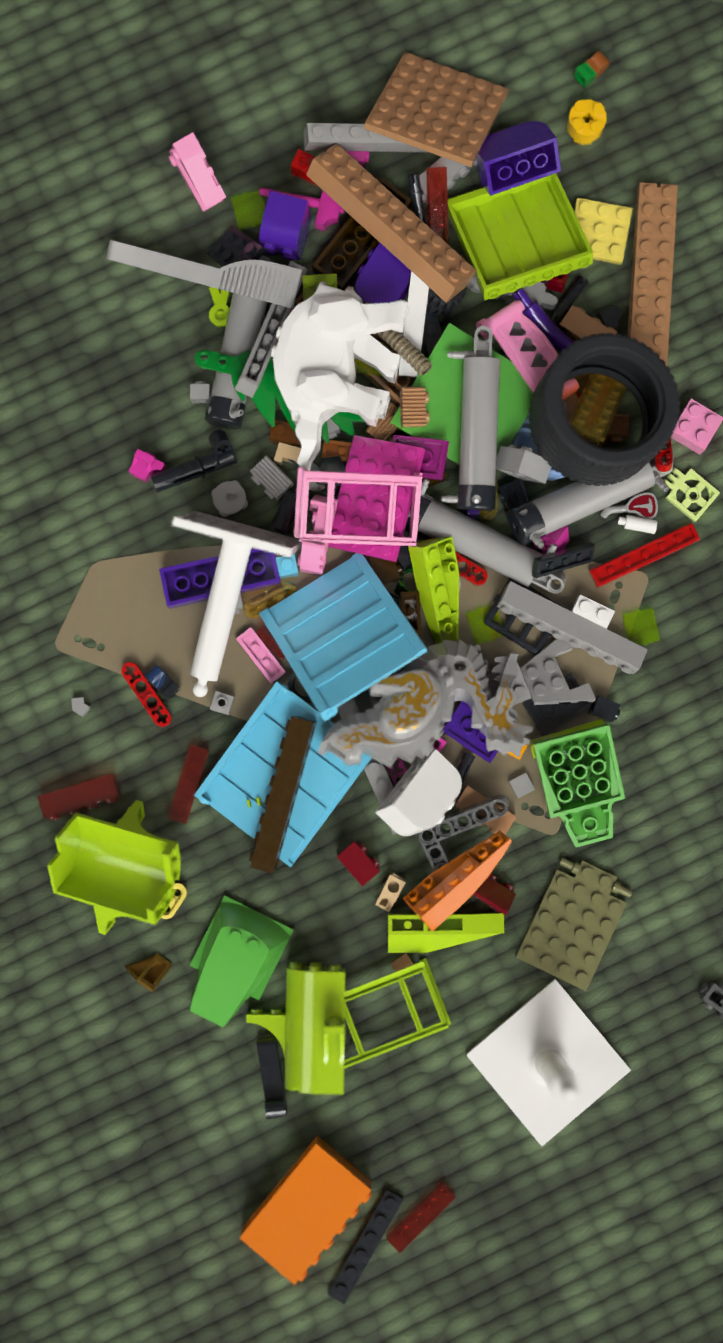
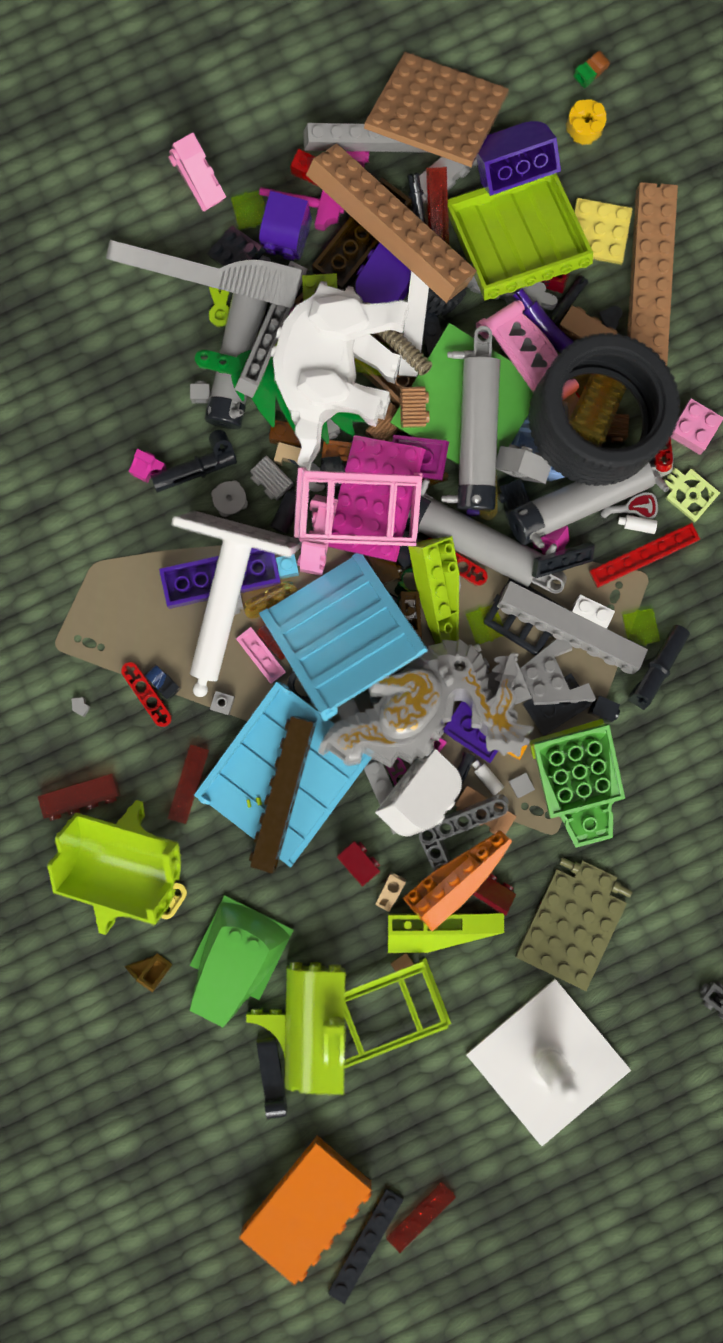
(487, 777): none -> white cylinder
(659, 668): none -> black piece

